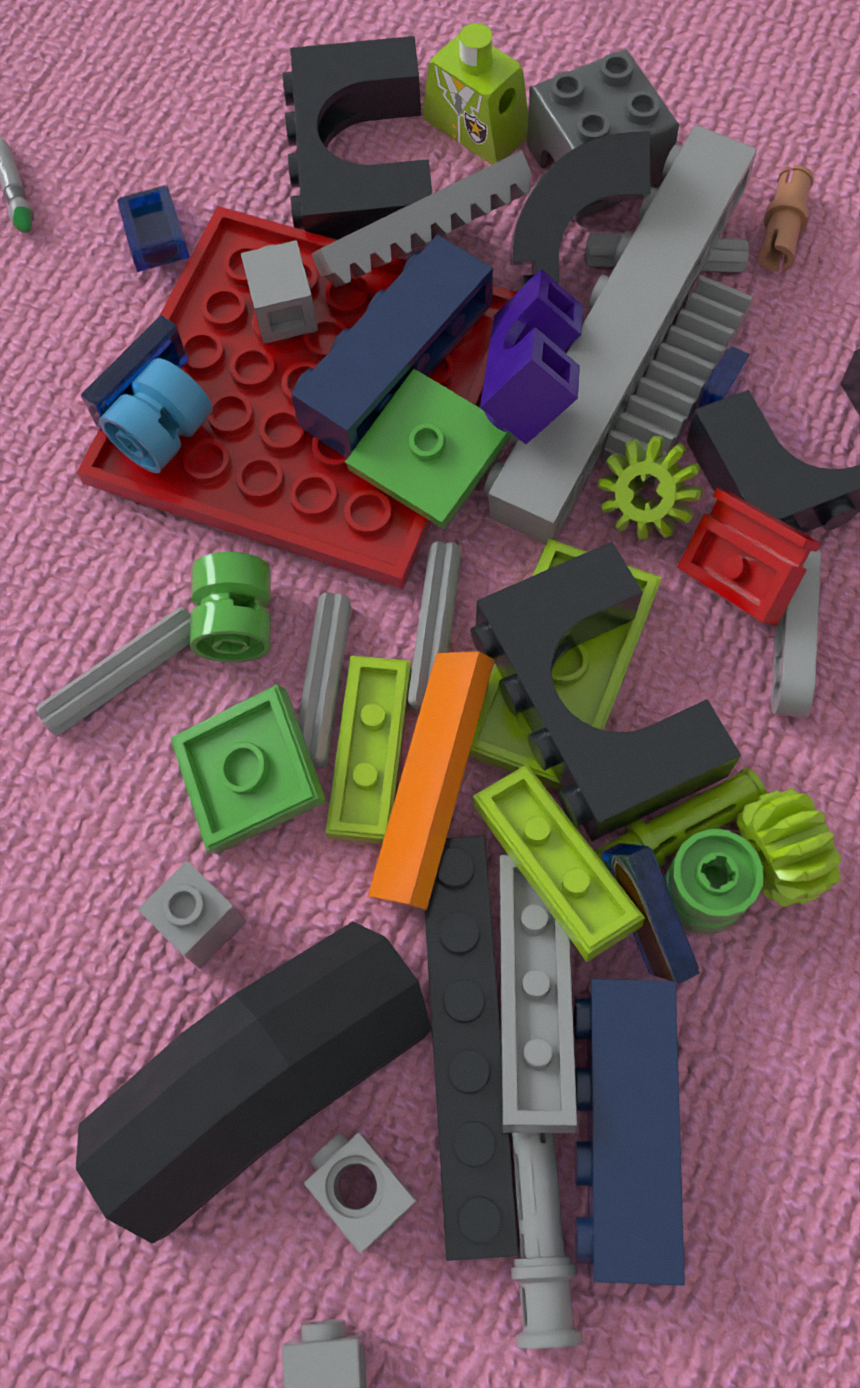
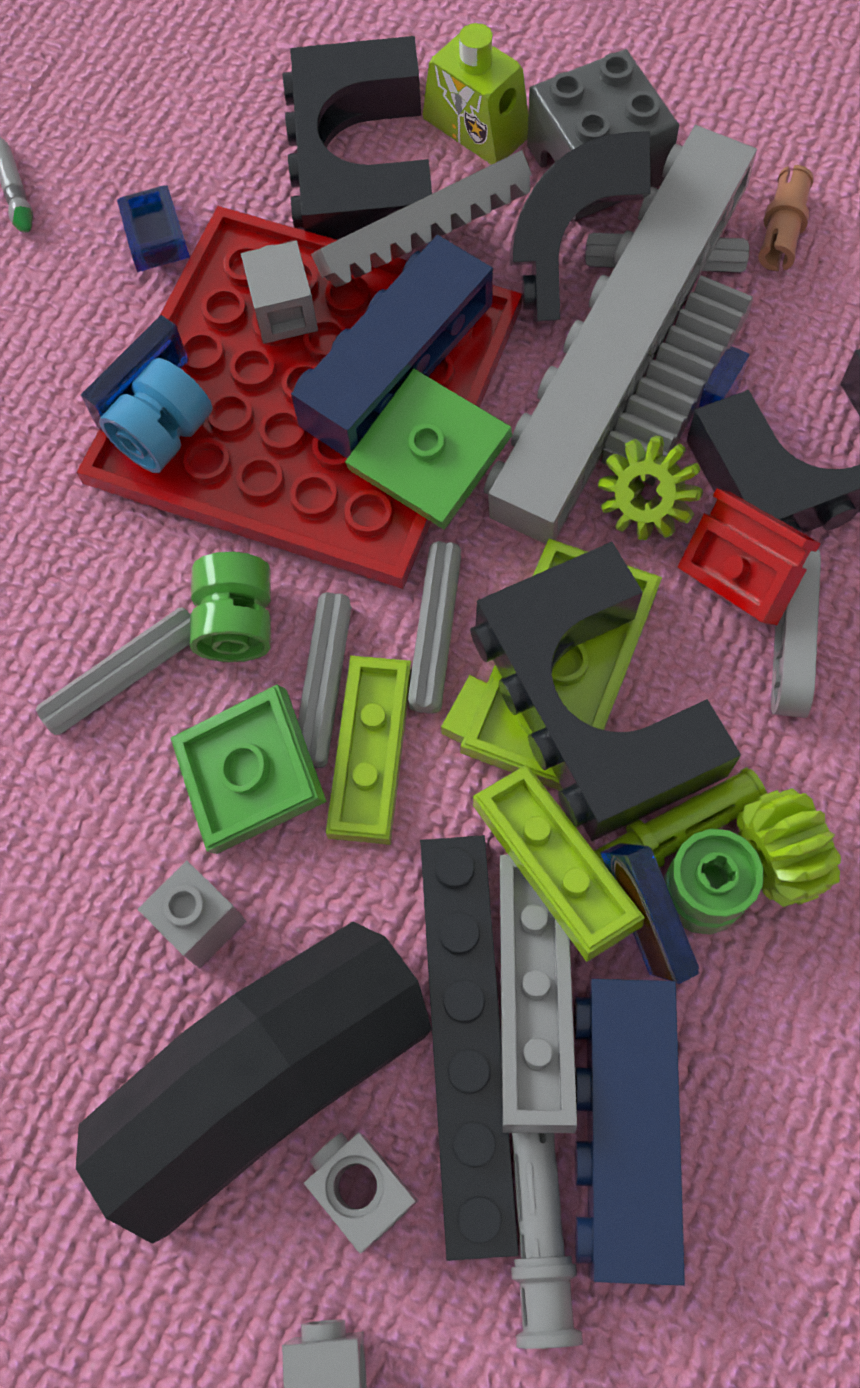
(431, 779): orange tile -> none
(526, 369): dark purple arch -> none

